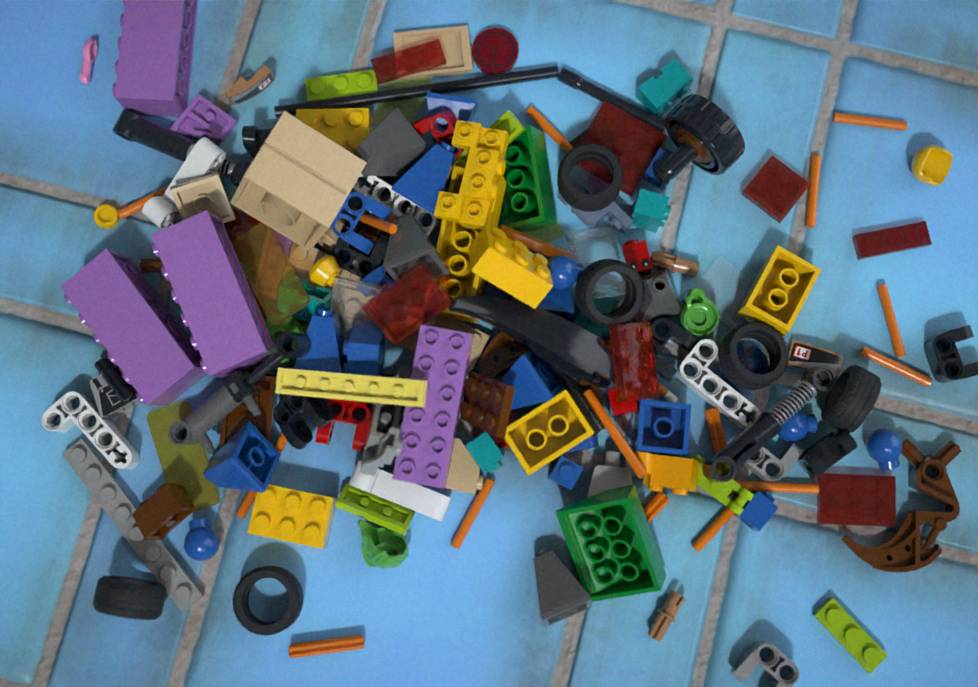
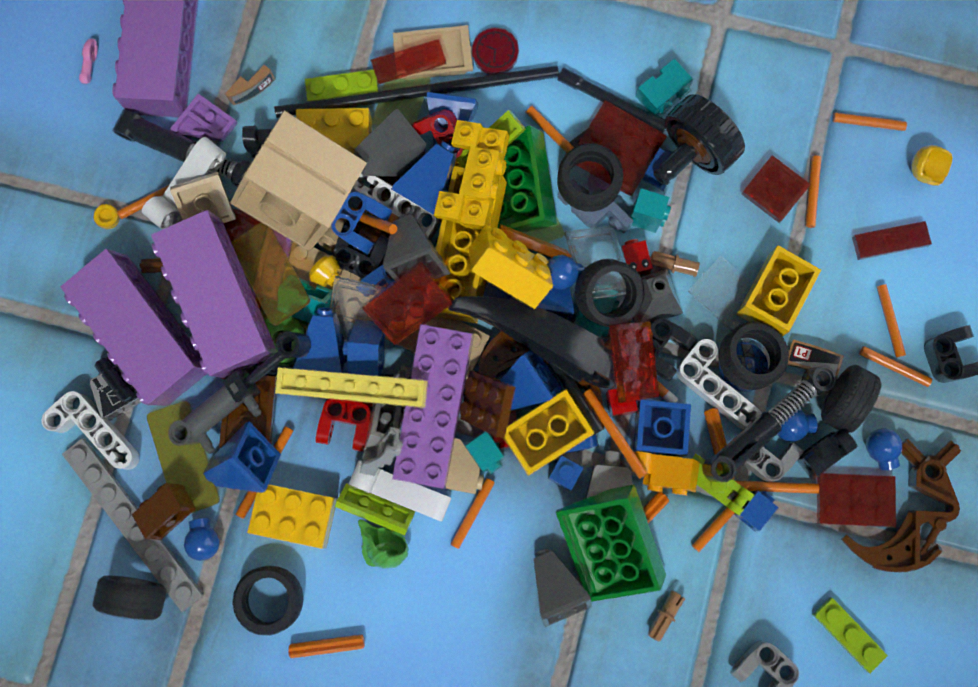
(293, 411): black piece -> none
(698, 313): bright green hair -> none

